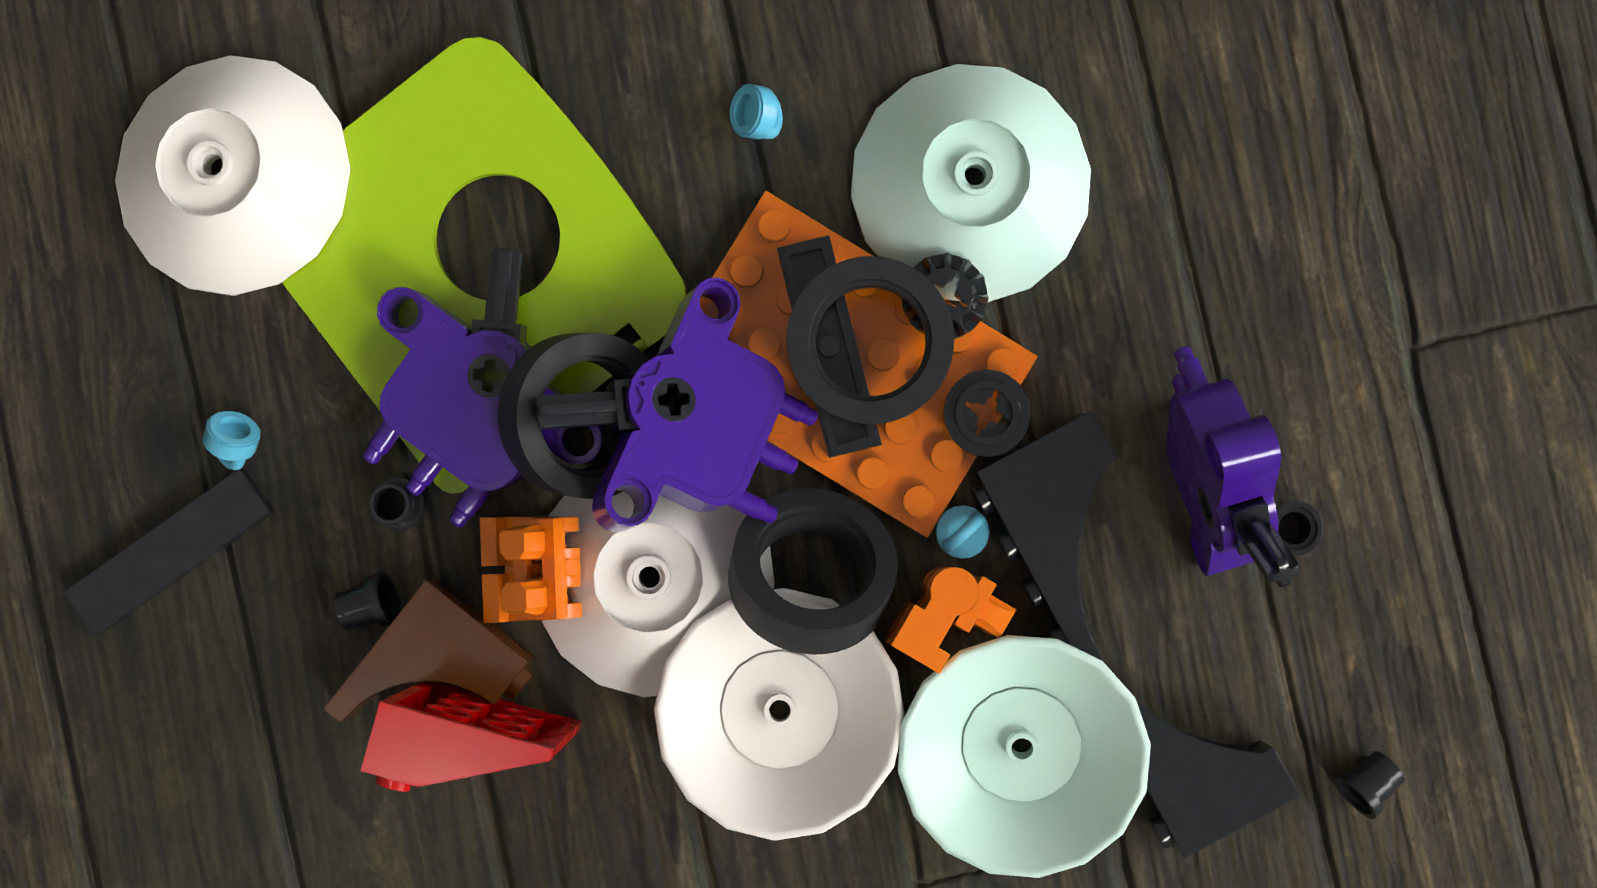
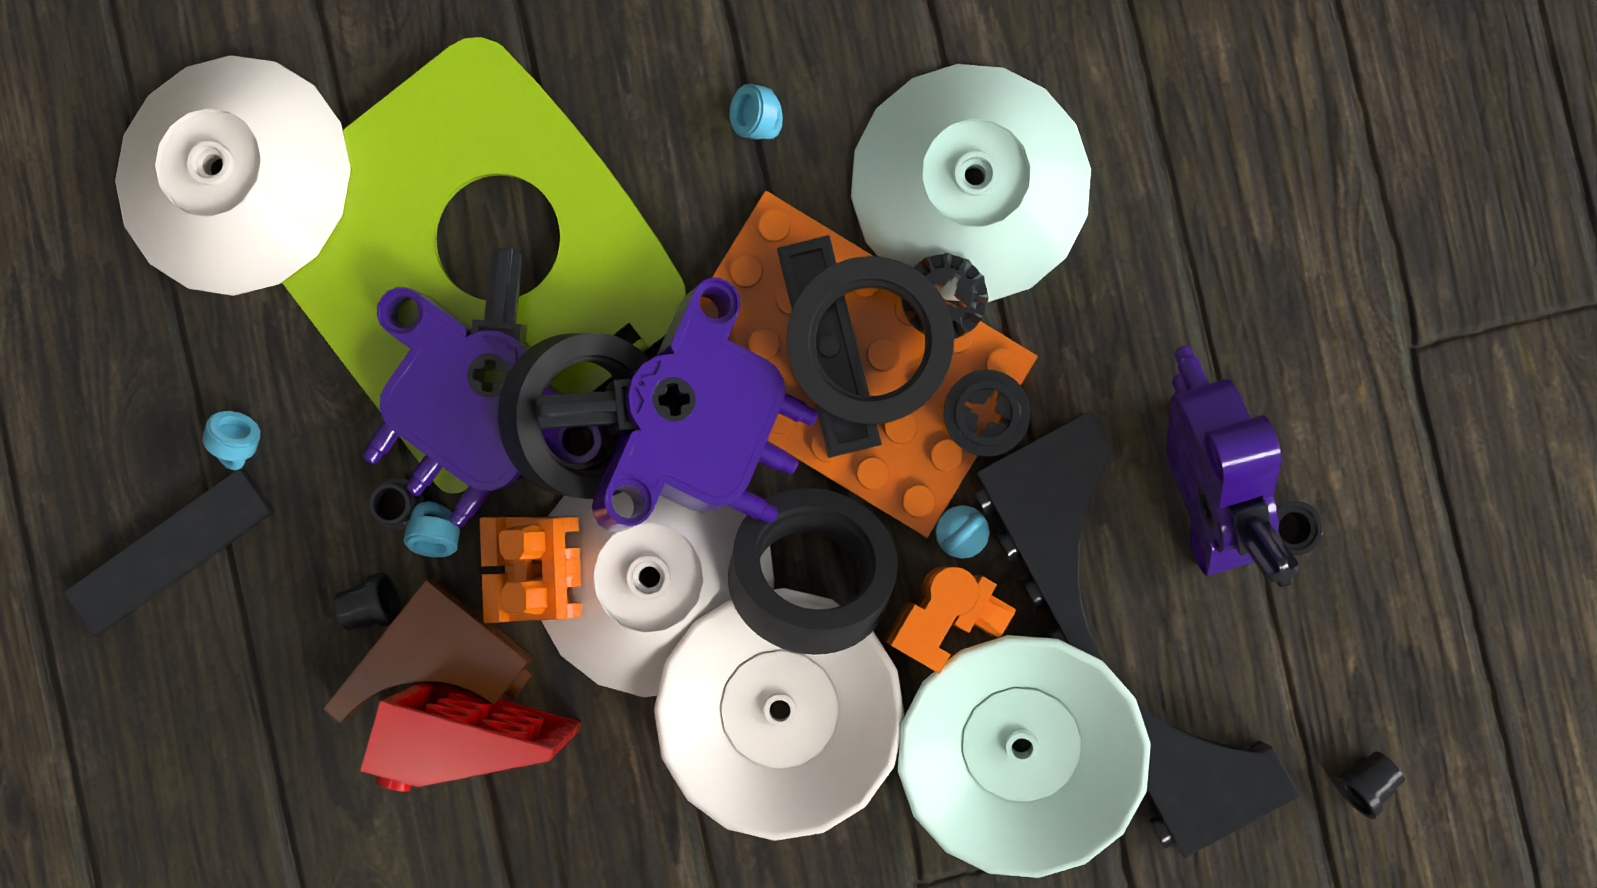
(429, 534): none -> medium azure tile

